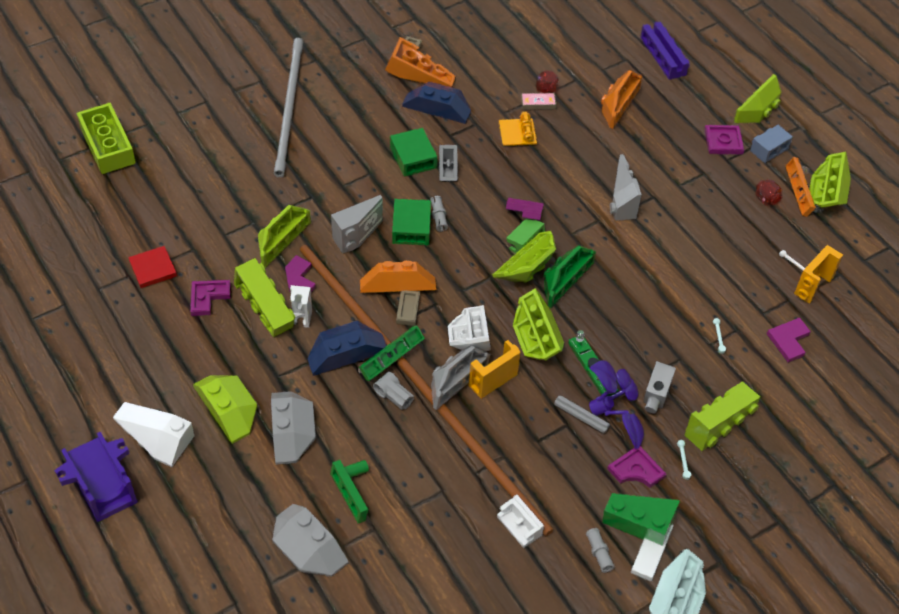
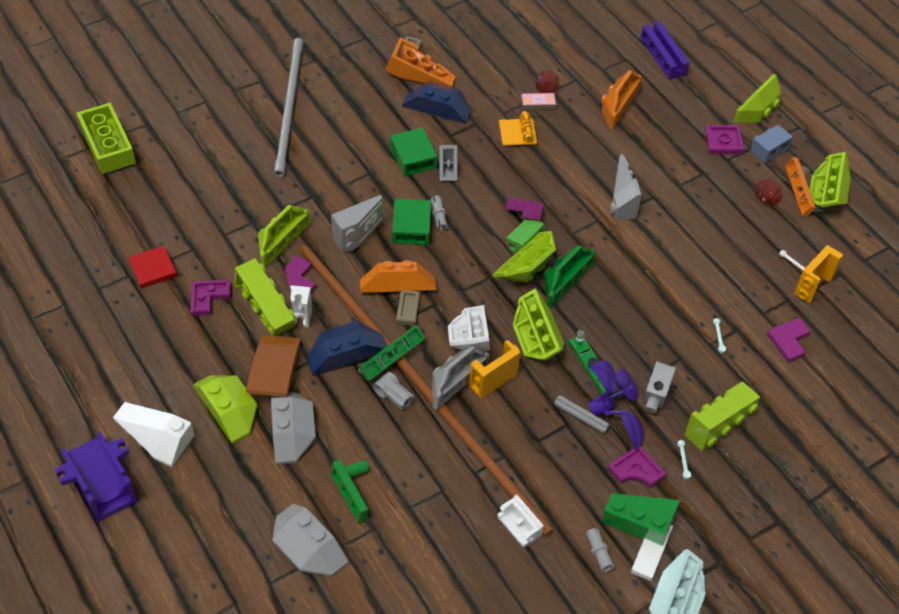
(273, 366): none -> dark orange slope

